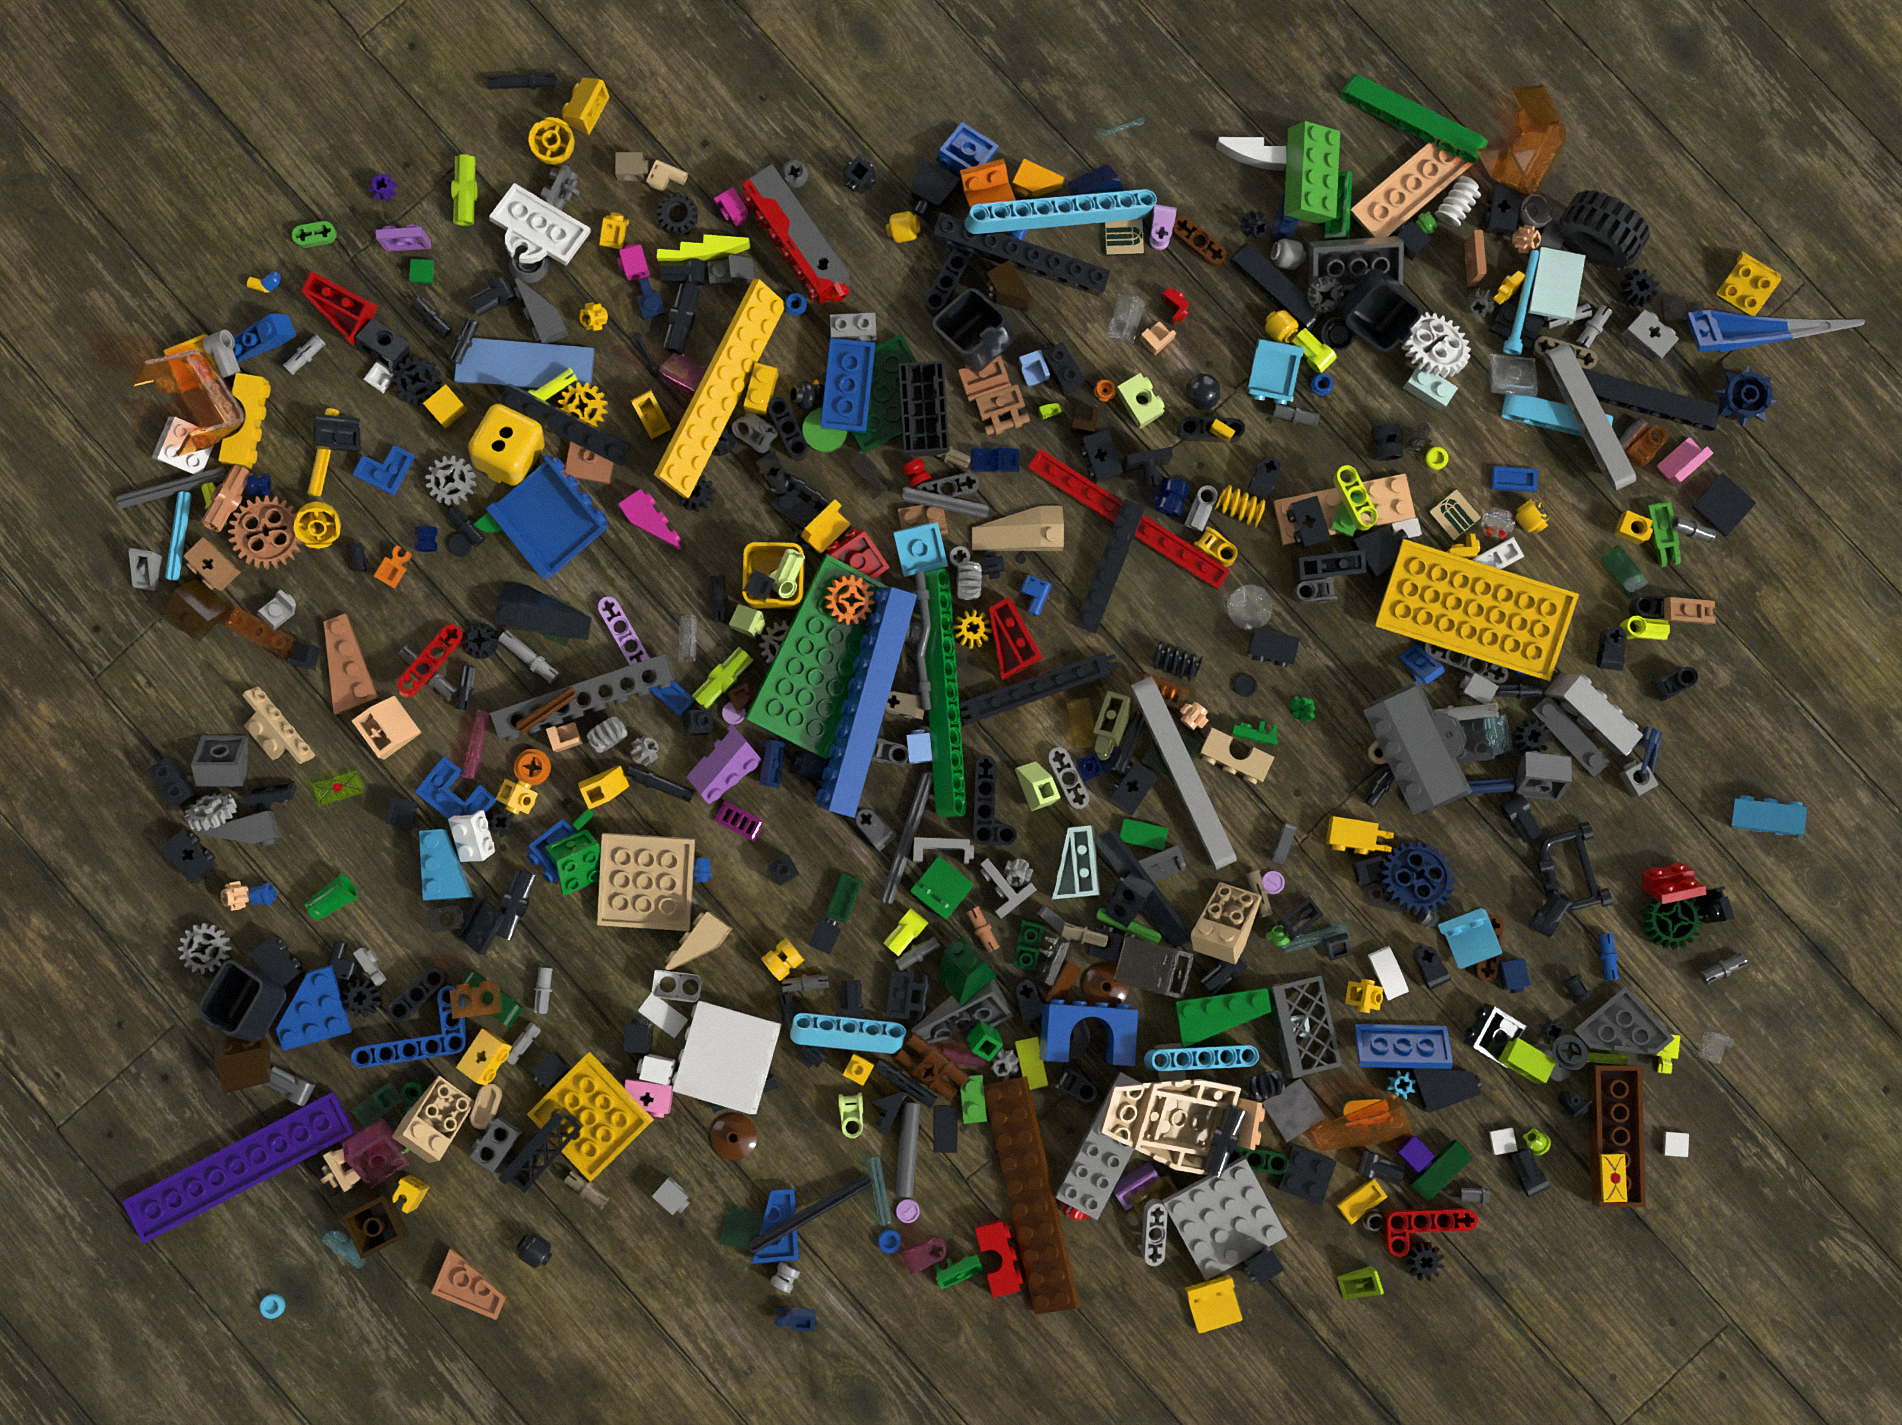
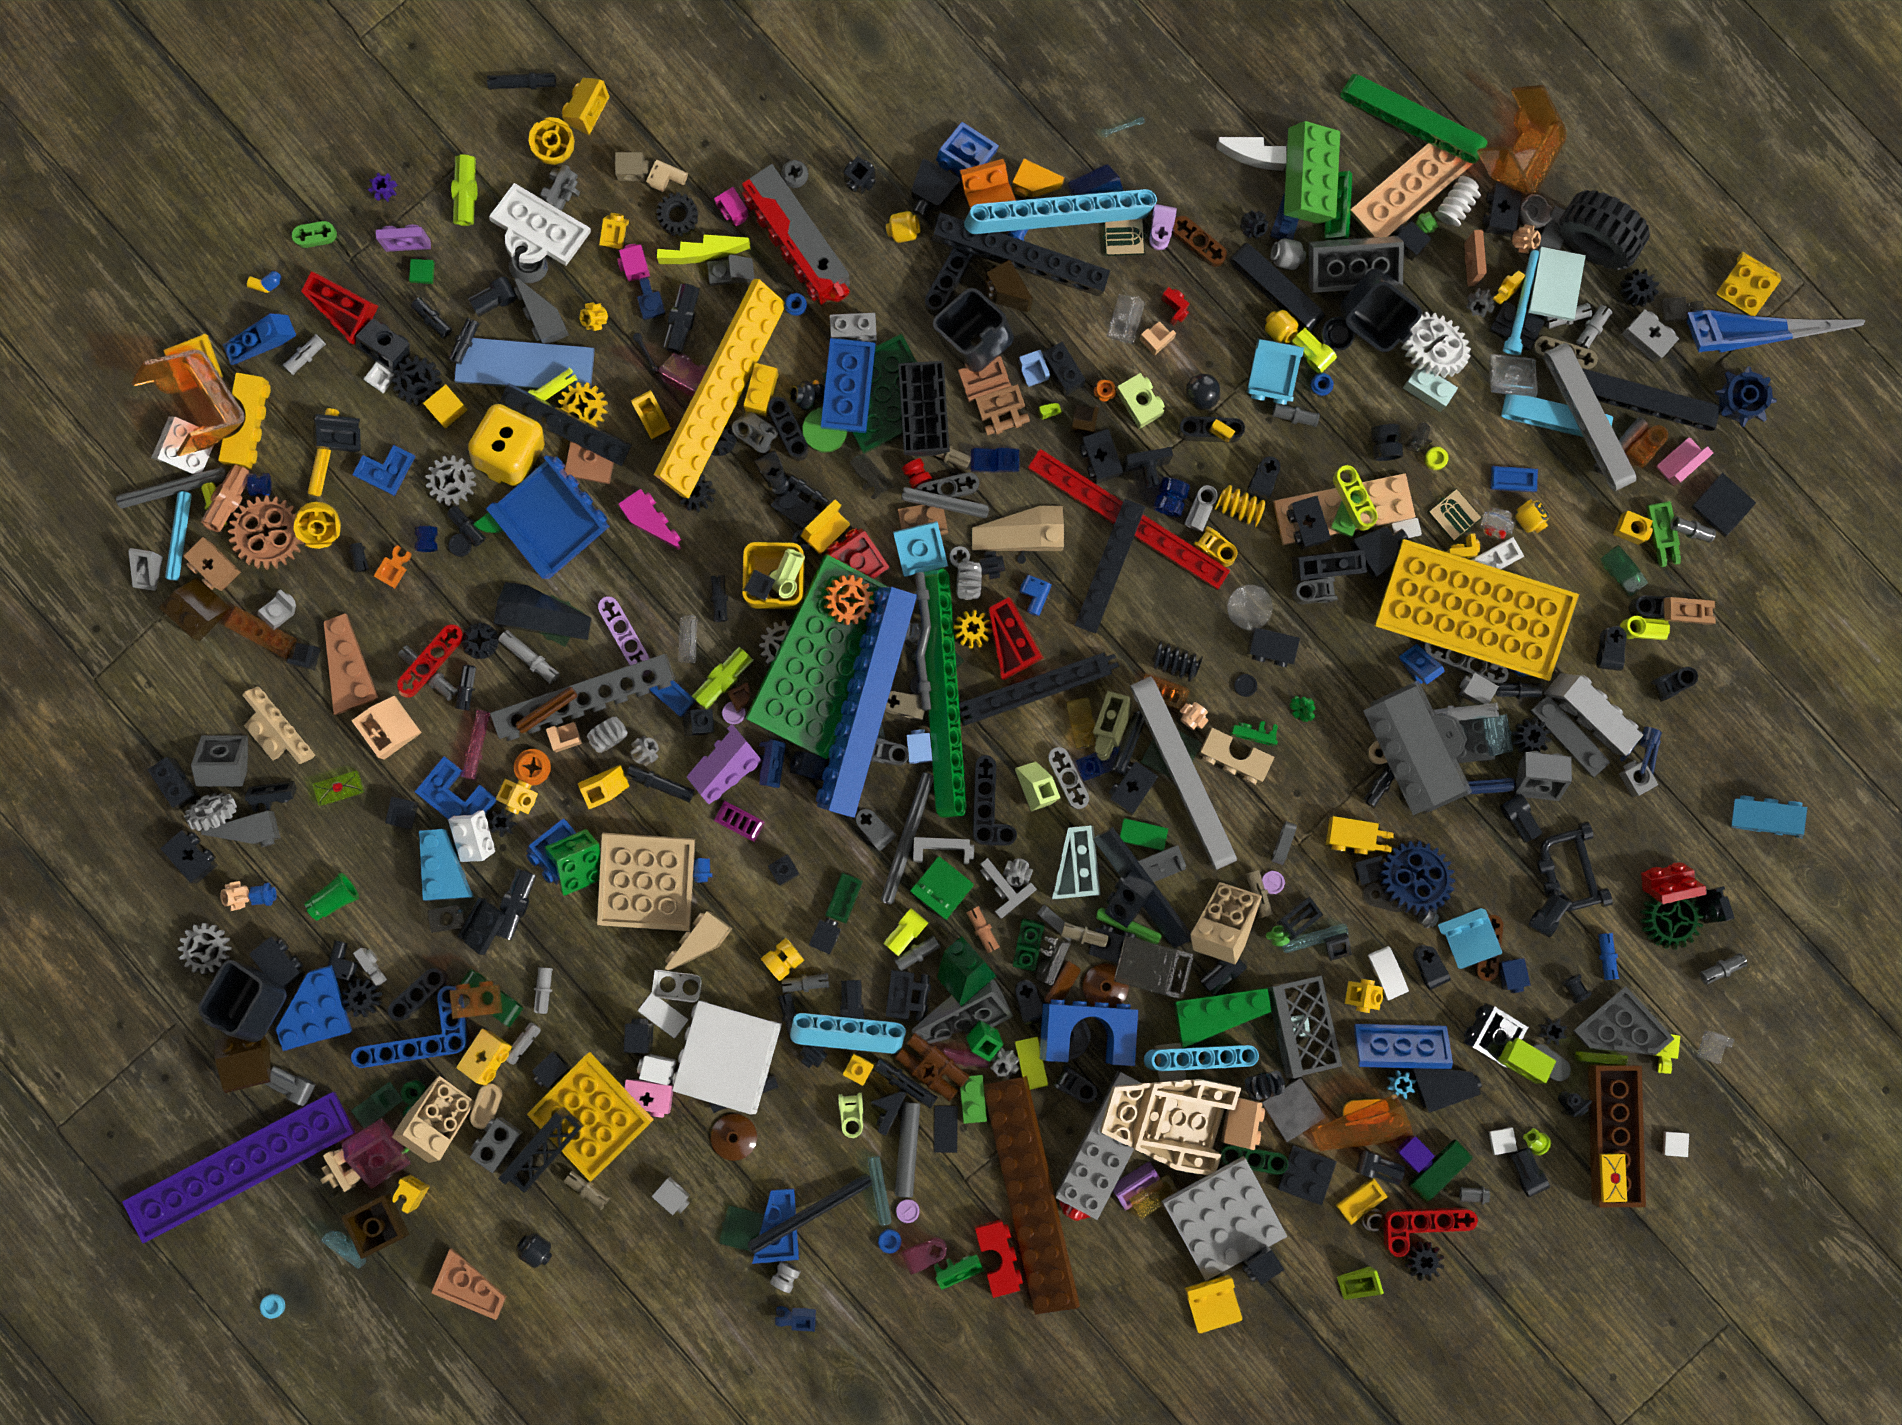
(220, 347): light grey piece -> none
(583, 818): green tile -> none
(688, 272): black piece -> none
(748, 621): yellowish green slope -> none
(1159, 1241): light grey beam -> none
(1224, 1140): black piece -> none
(1323, 284): dark grey gear -> none
(1576, 1047): black gear -> none

